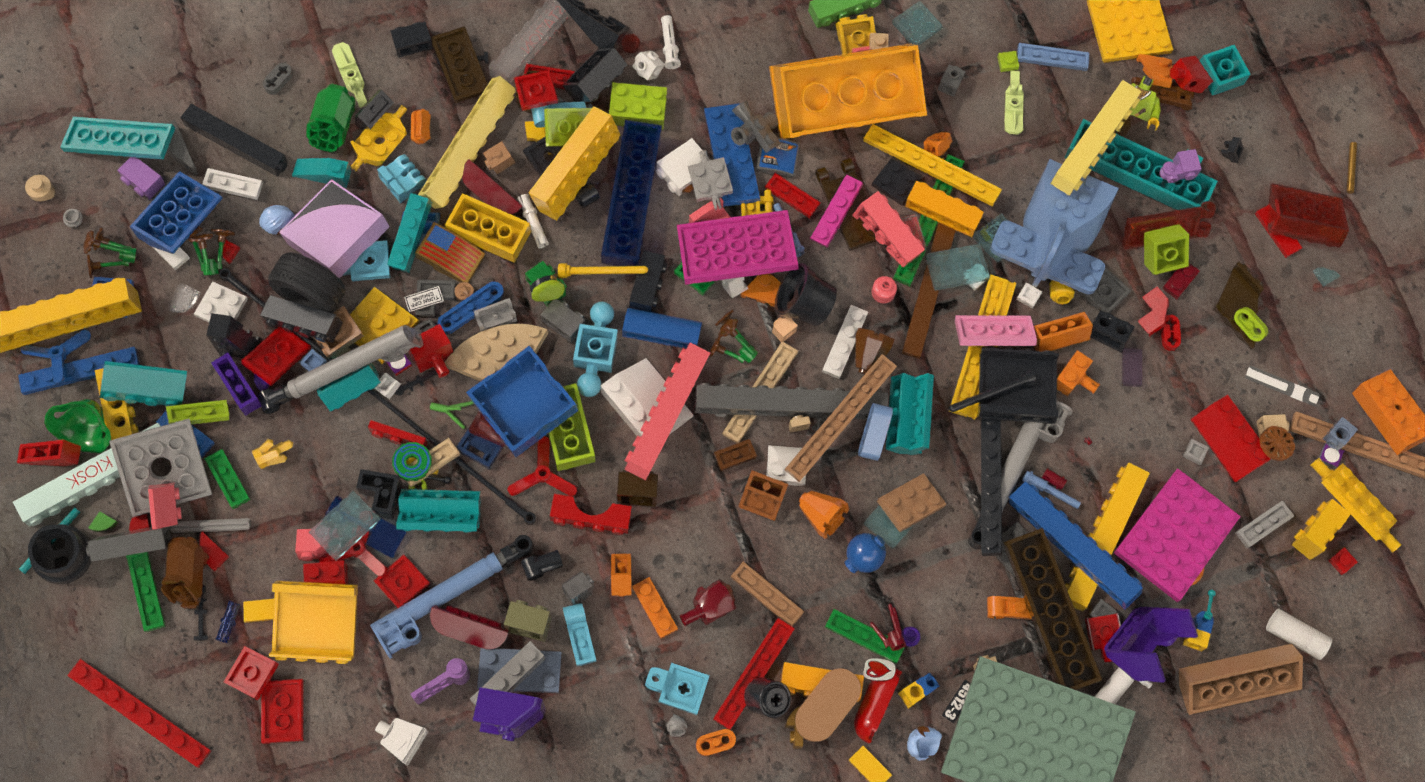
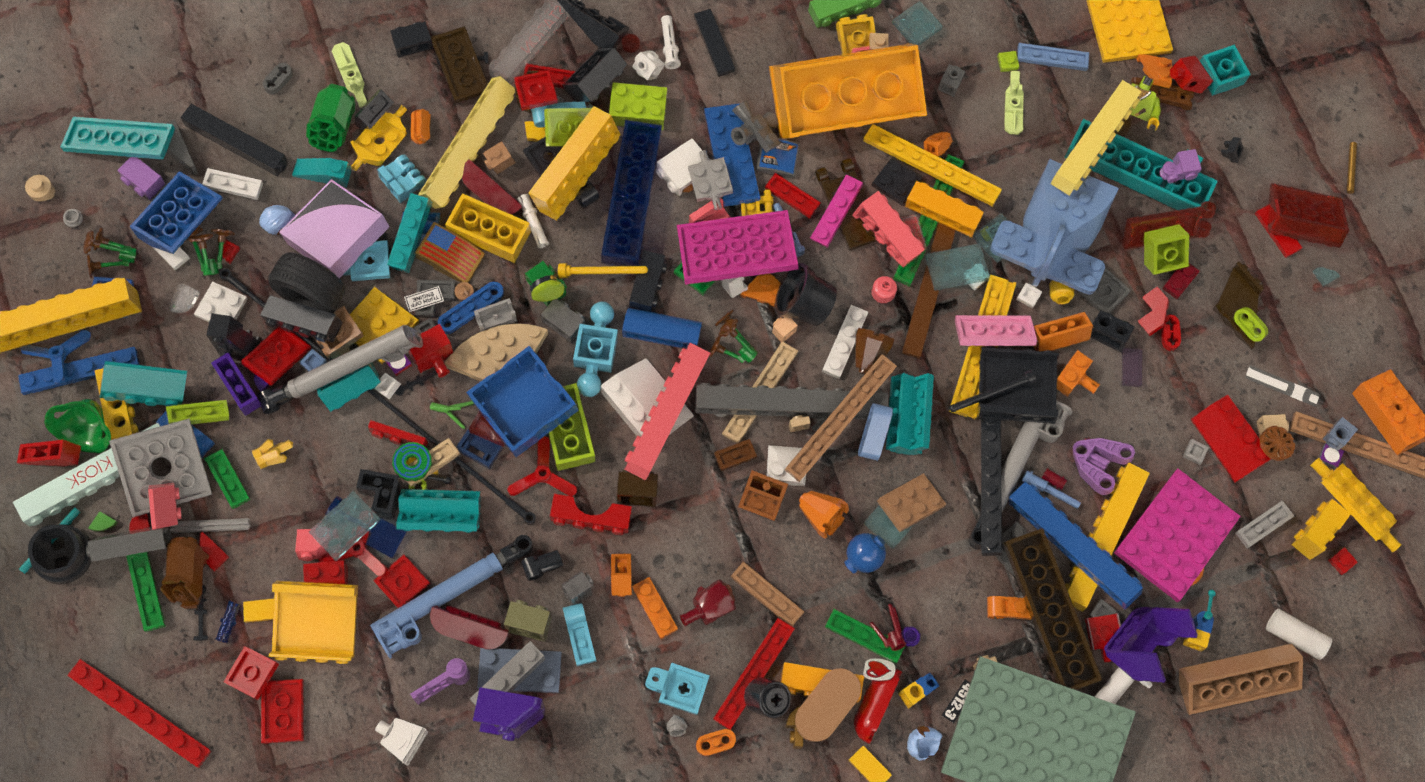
(714, 42): none -> black tile
(1098, 456): none -> medium lavender connector

